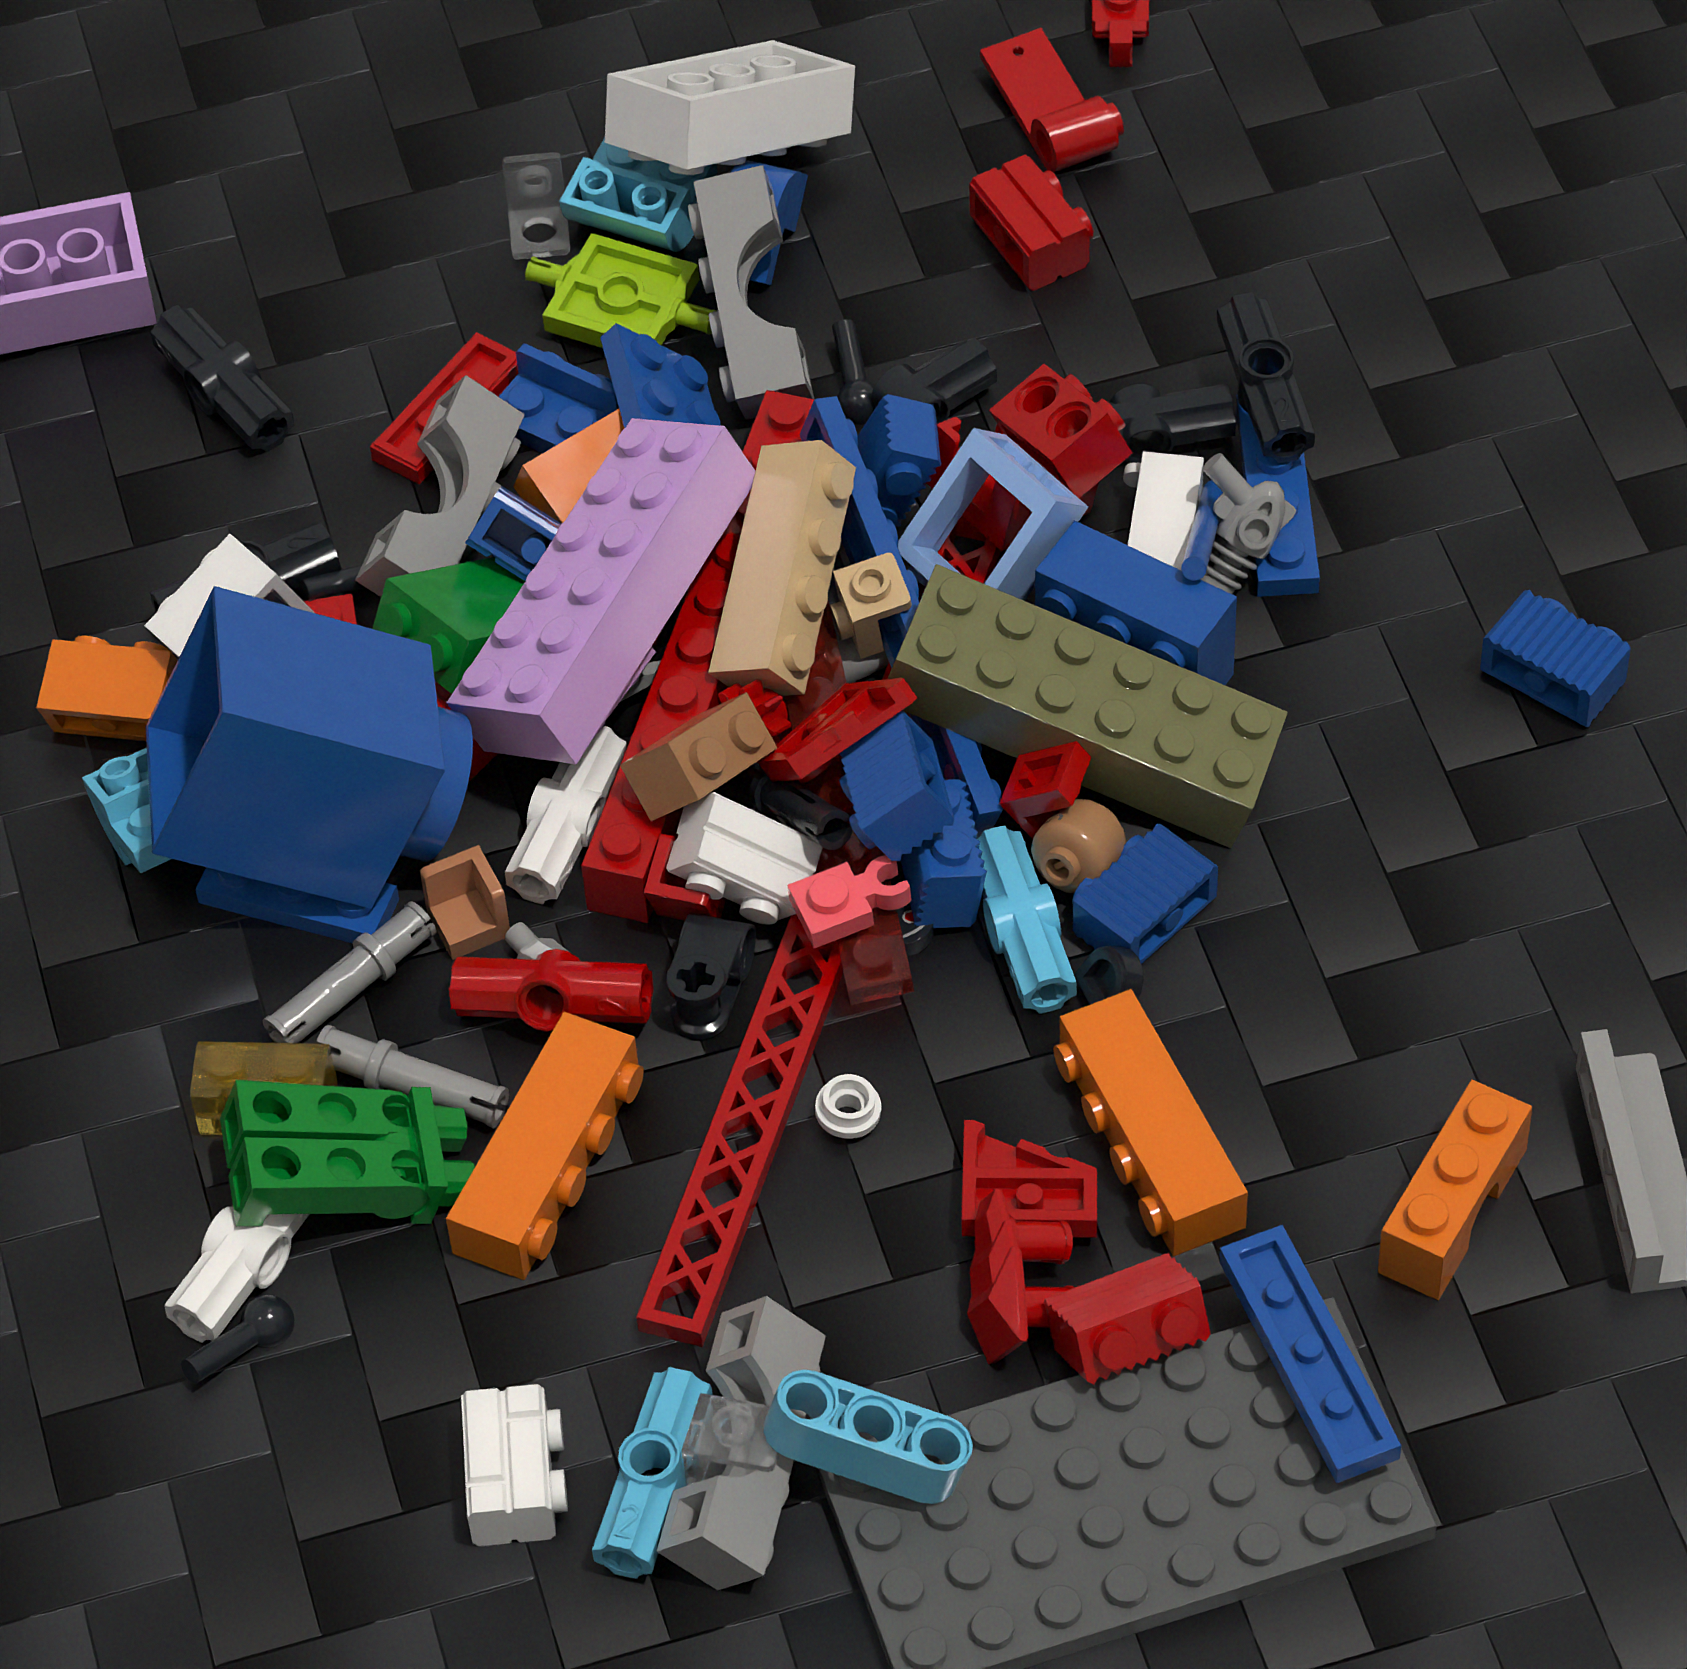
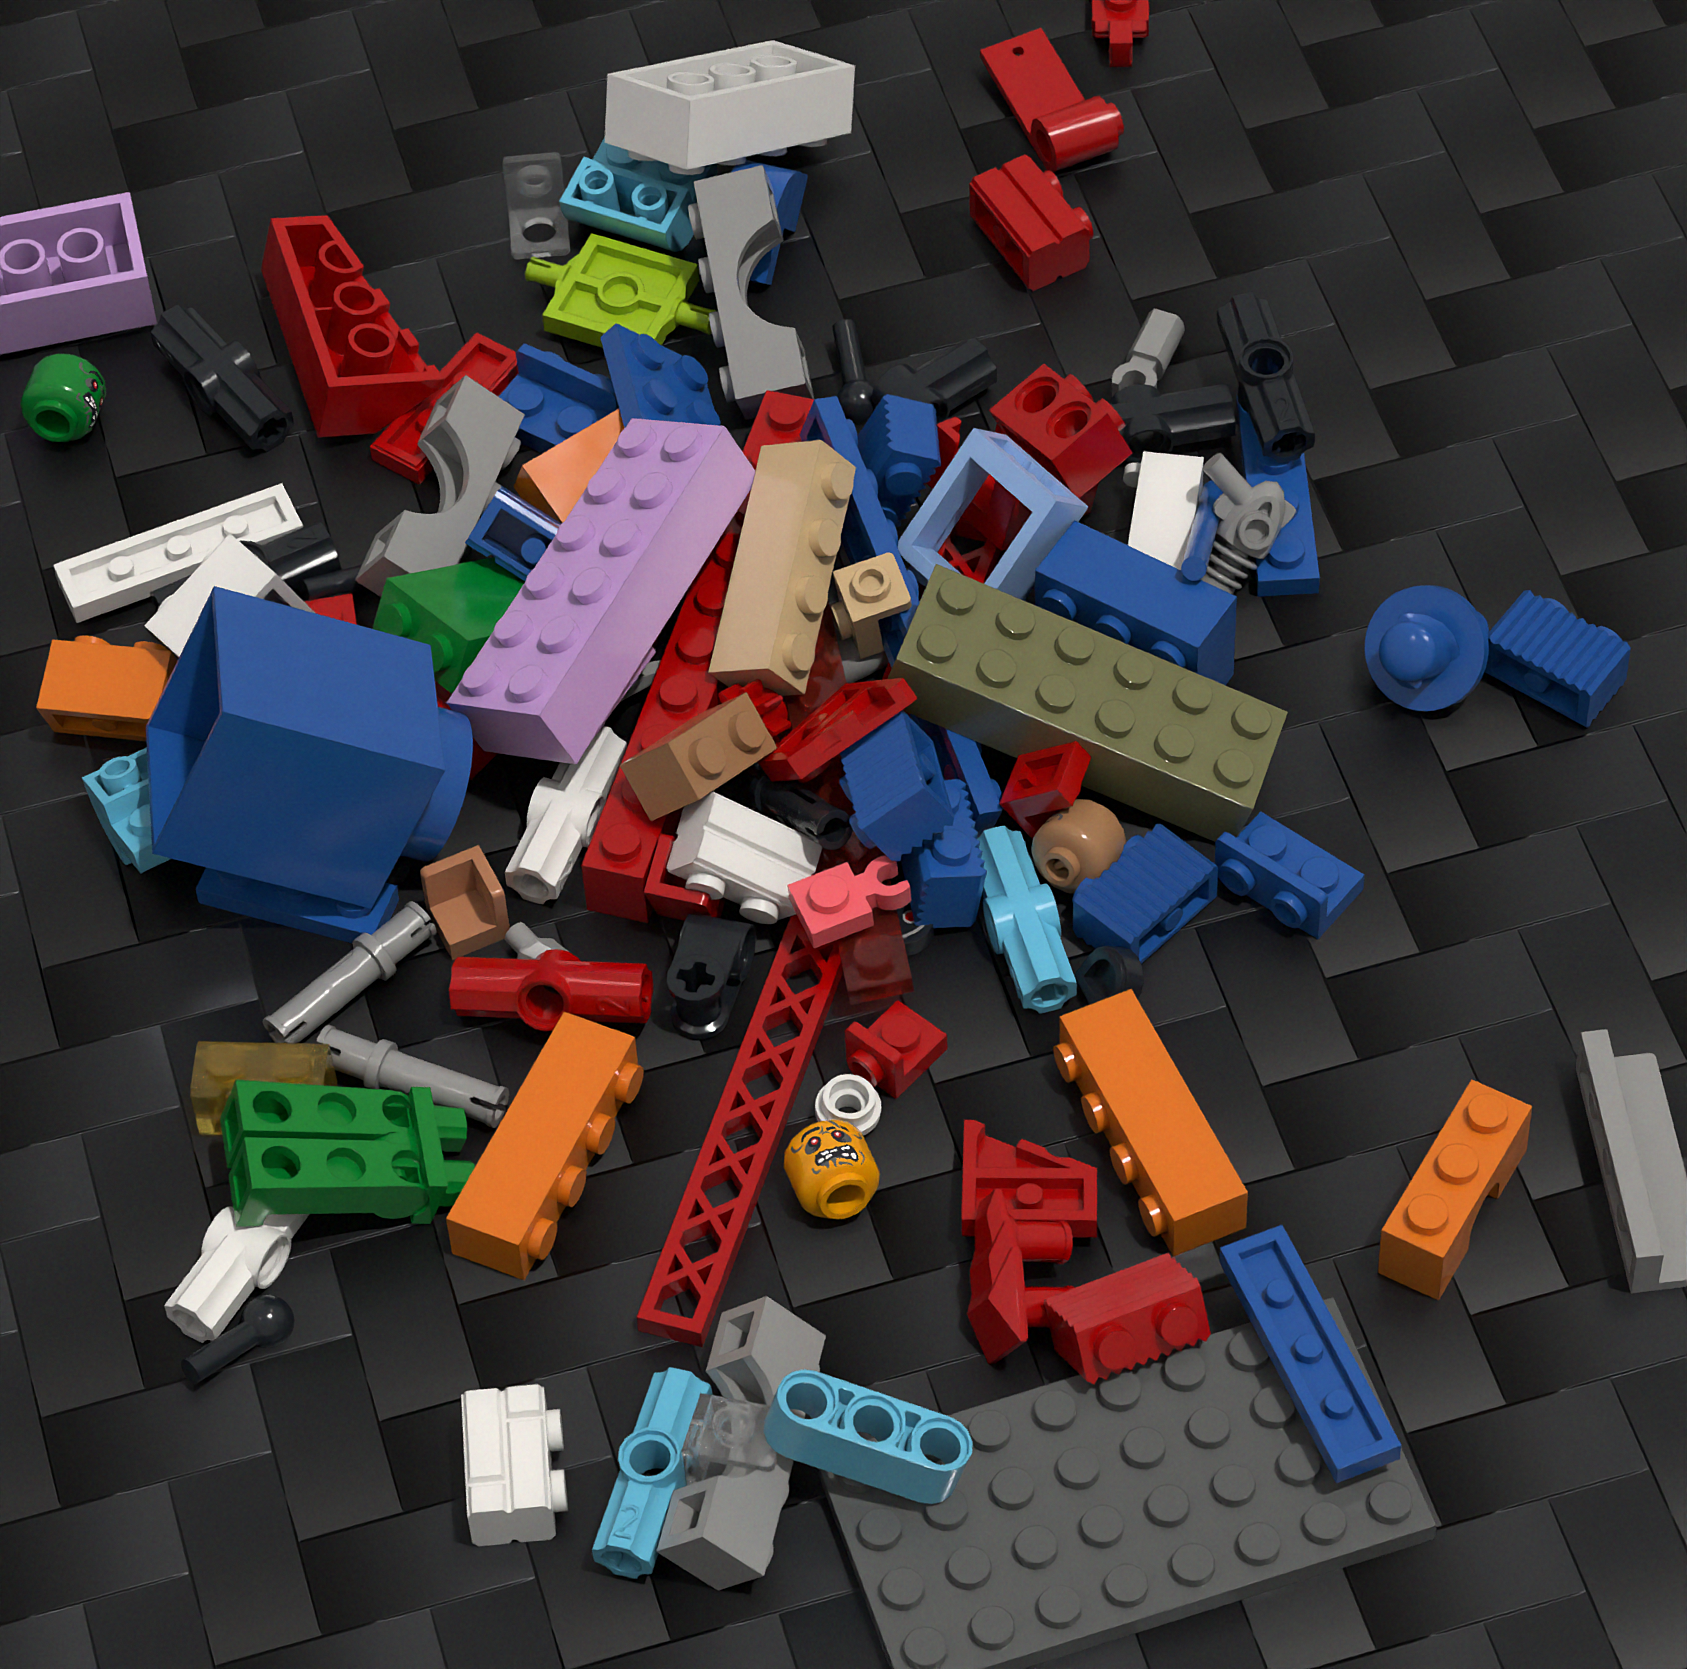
(63, 397): none -> green head
(155, 558): none -> white plate
(339, 331): none -> red wedge
(831, 1169): none -> light orange head
(894, 1048): none -> red bracket
(1150, 351): none -> light grey bar
(1287, 875): none -> blue bracket
(1427, 647): none -> blue plate

